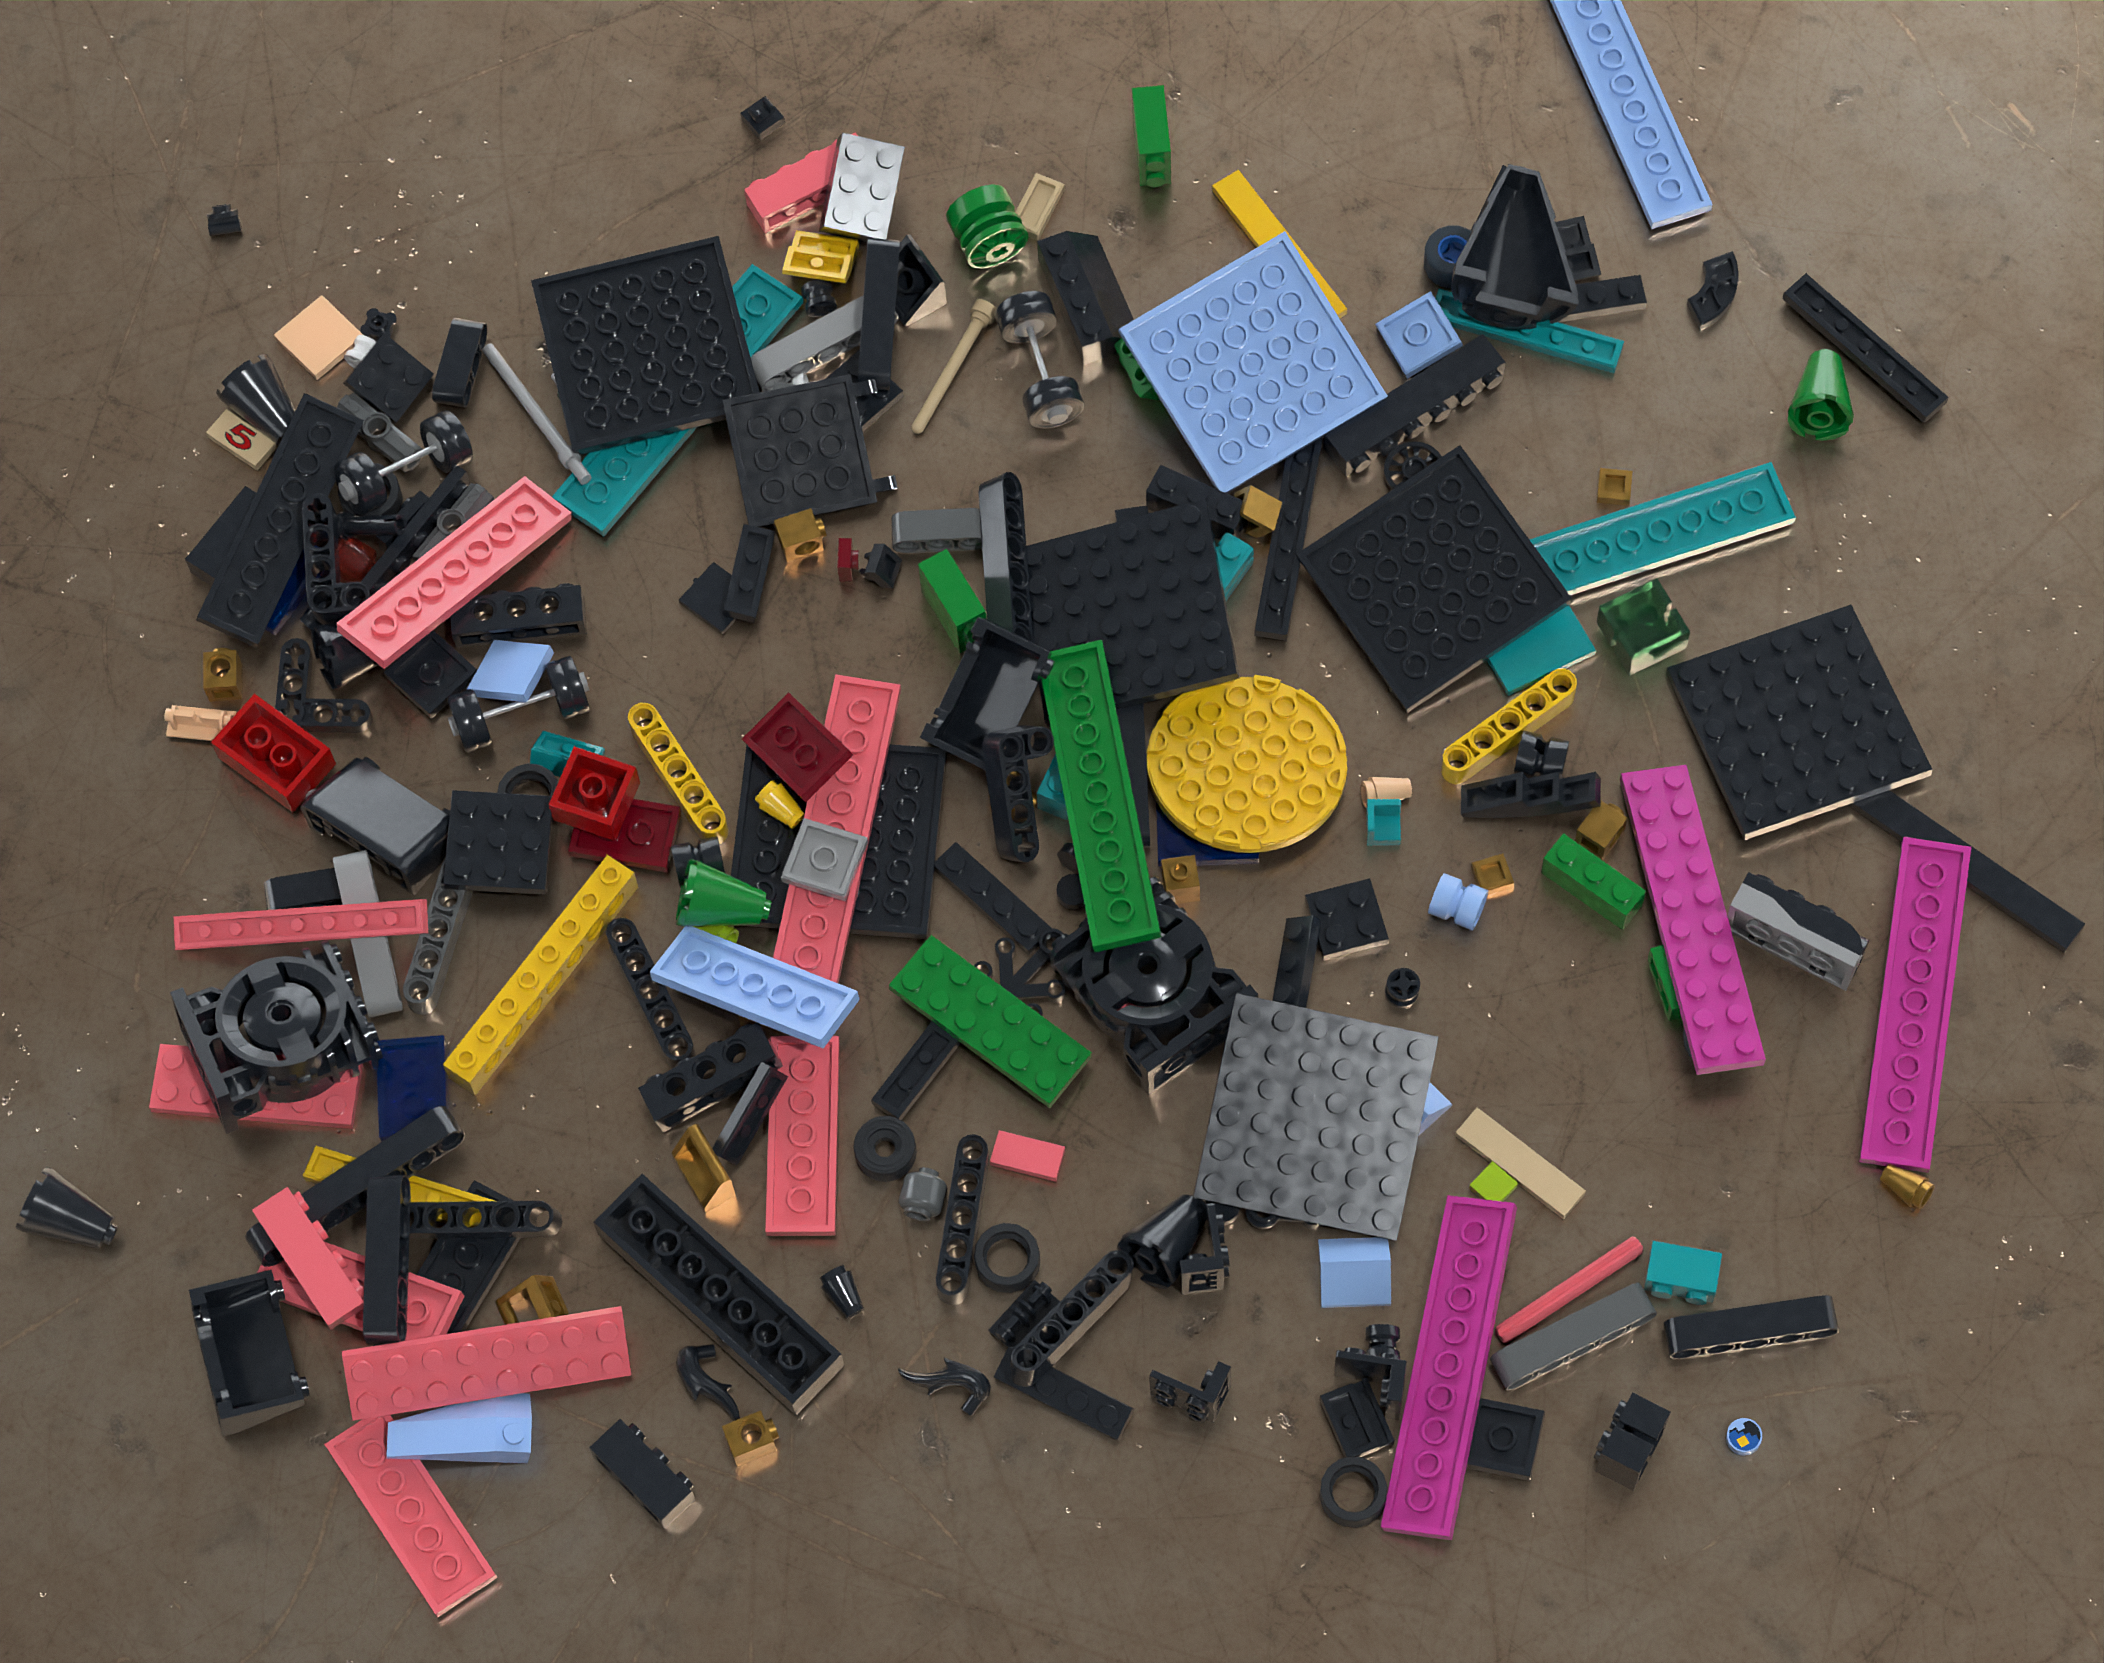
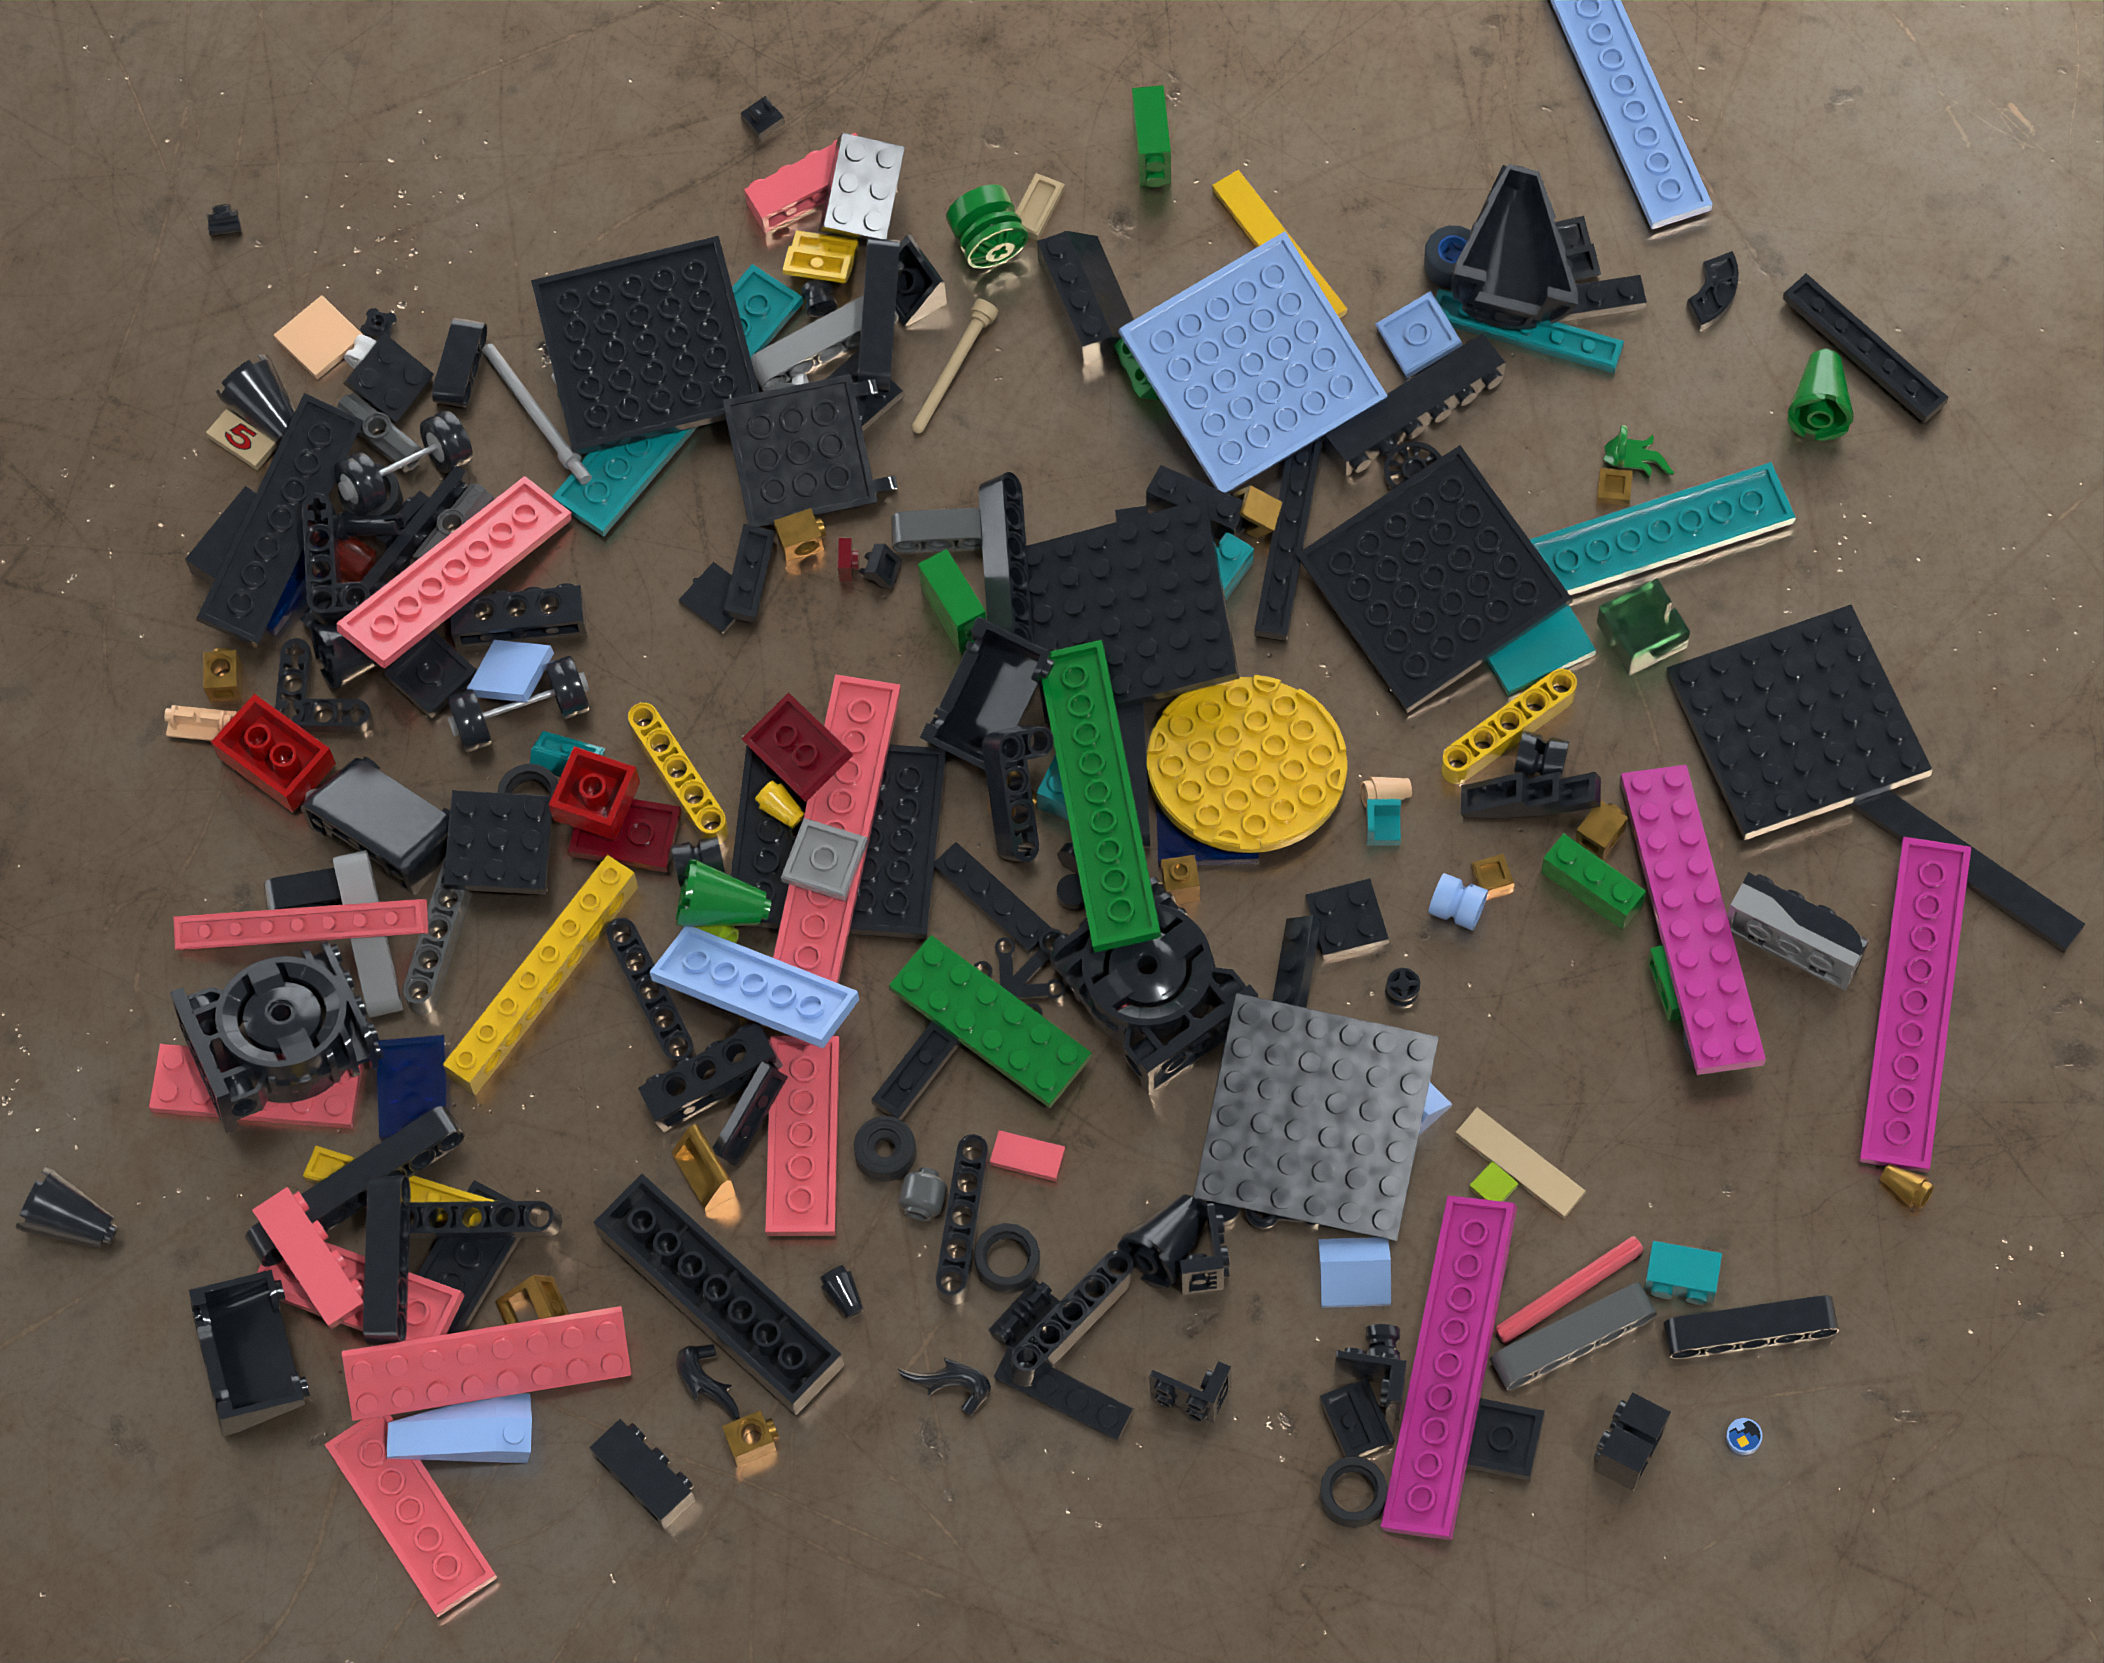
(1024, 320): black axle -> none
(1634, 453): none -> green piece

